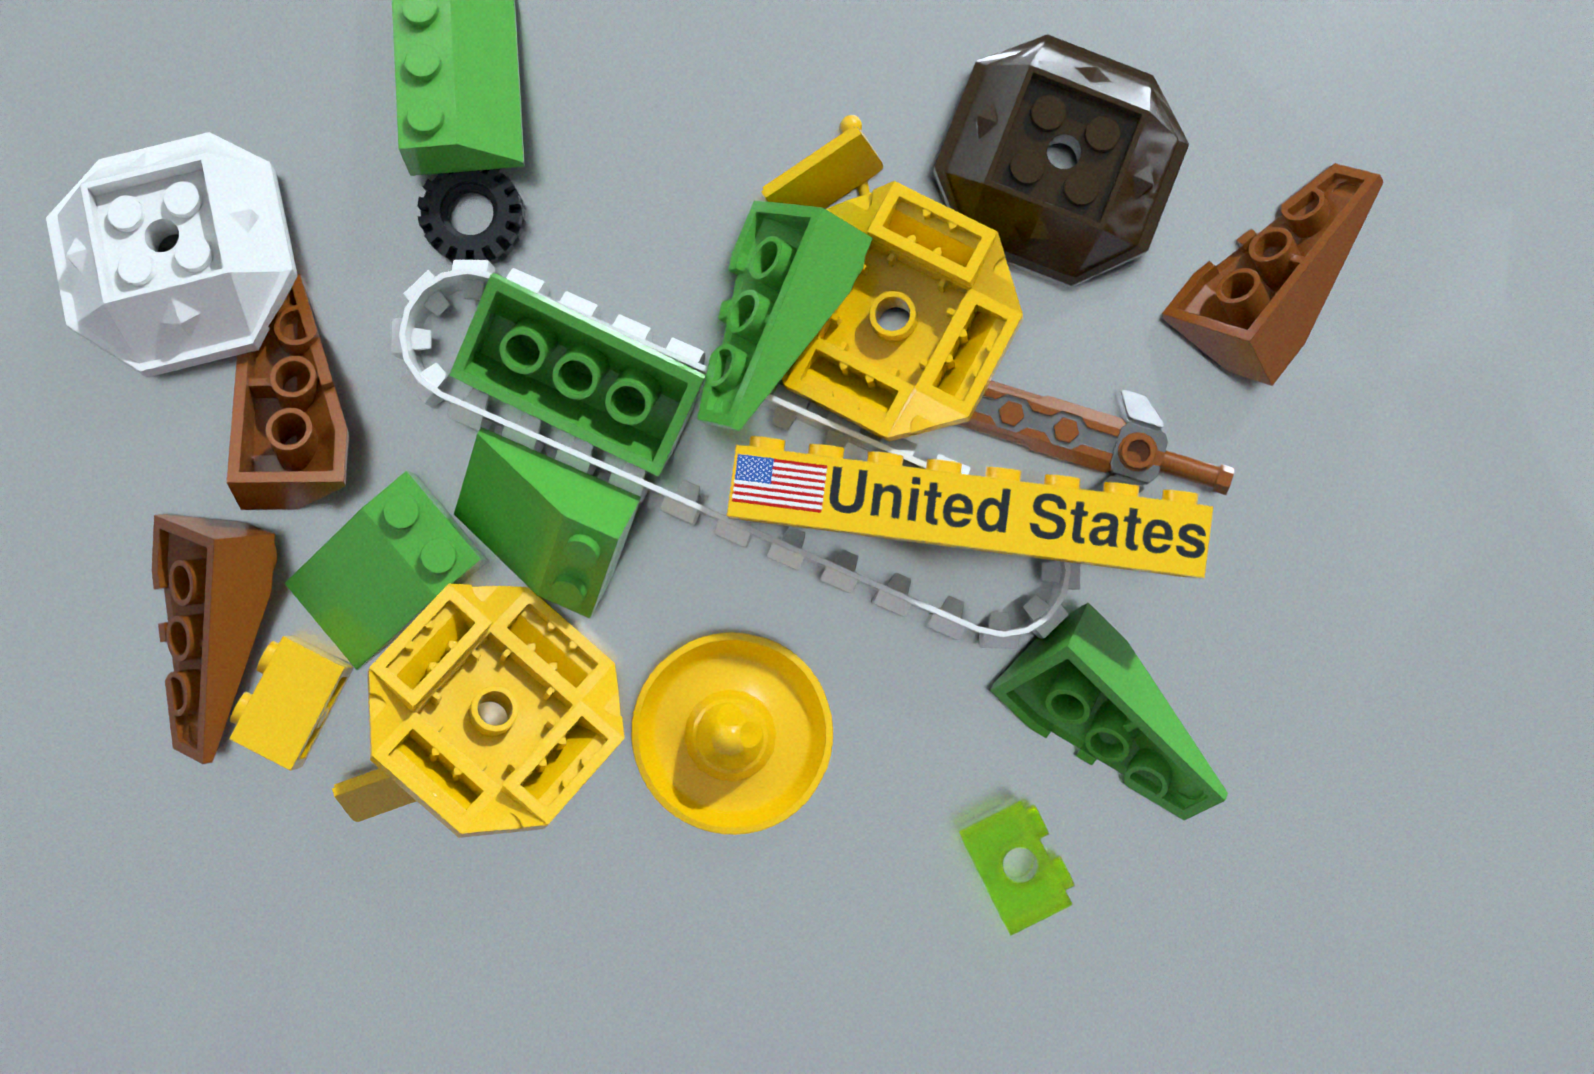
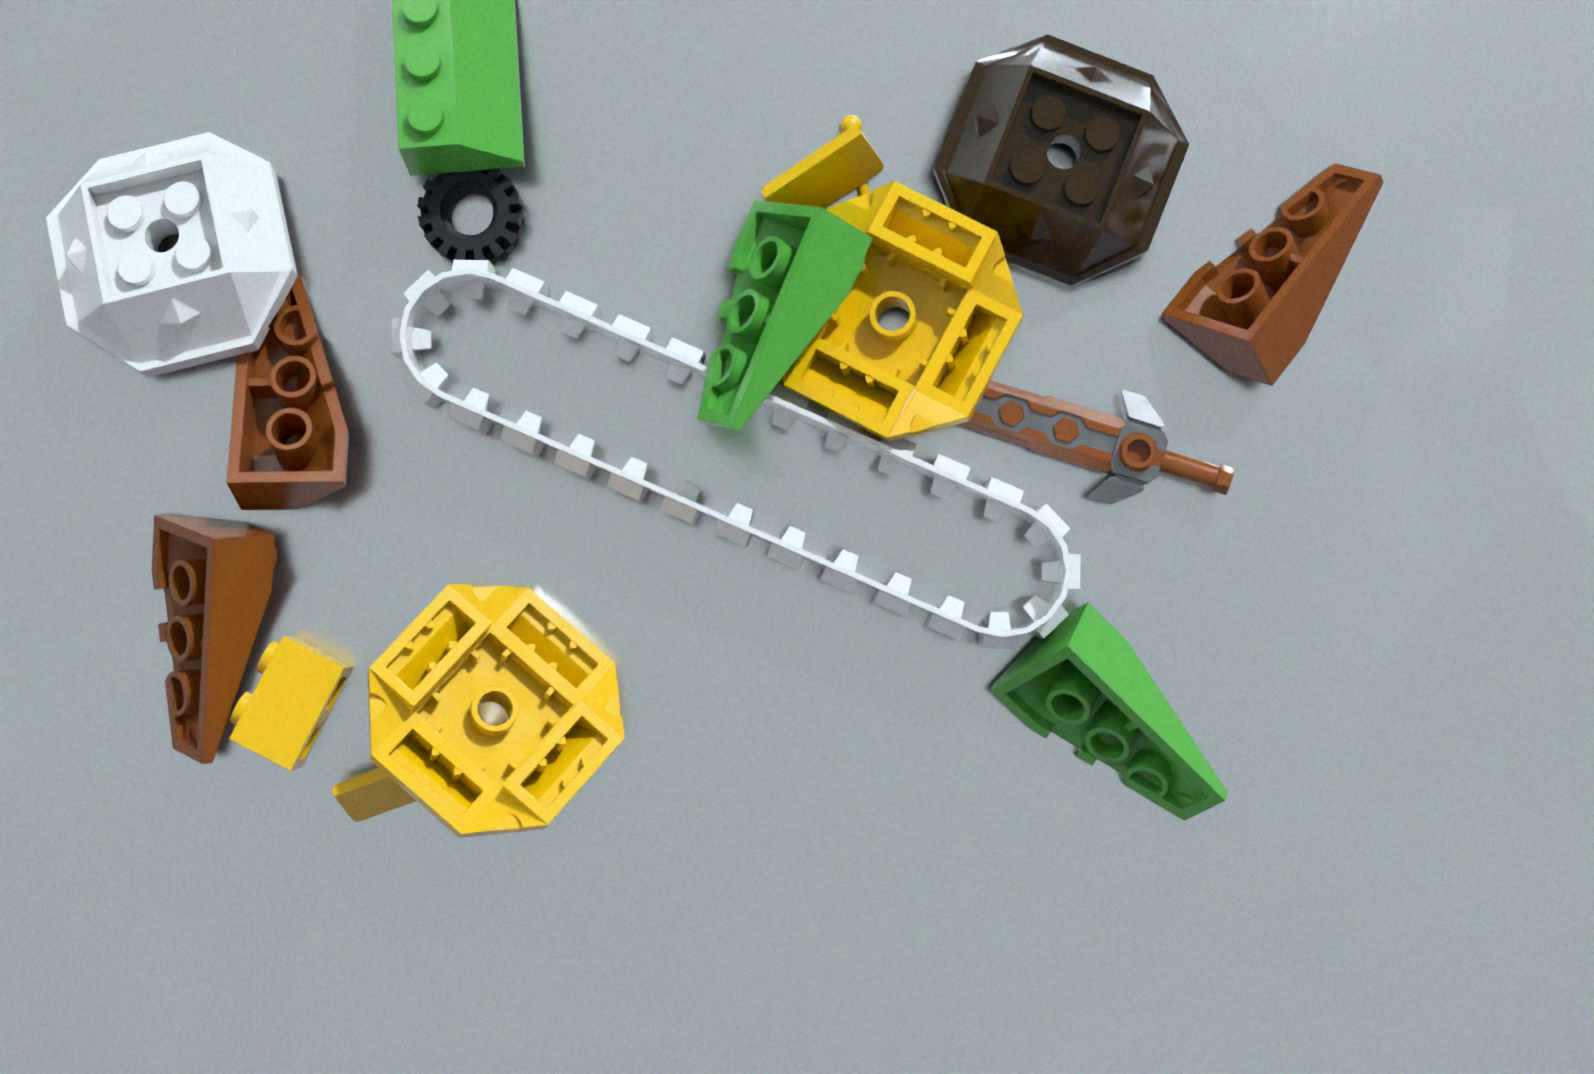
(384, 568): bright green slope -> none
(546, 520): bright green slope -> none
(577, 374): bright green slope -> none
(732, 733): yellow hat -> none
(970, 510): yellow brick -> none
(1017, 899): clear neon green brick -> none

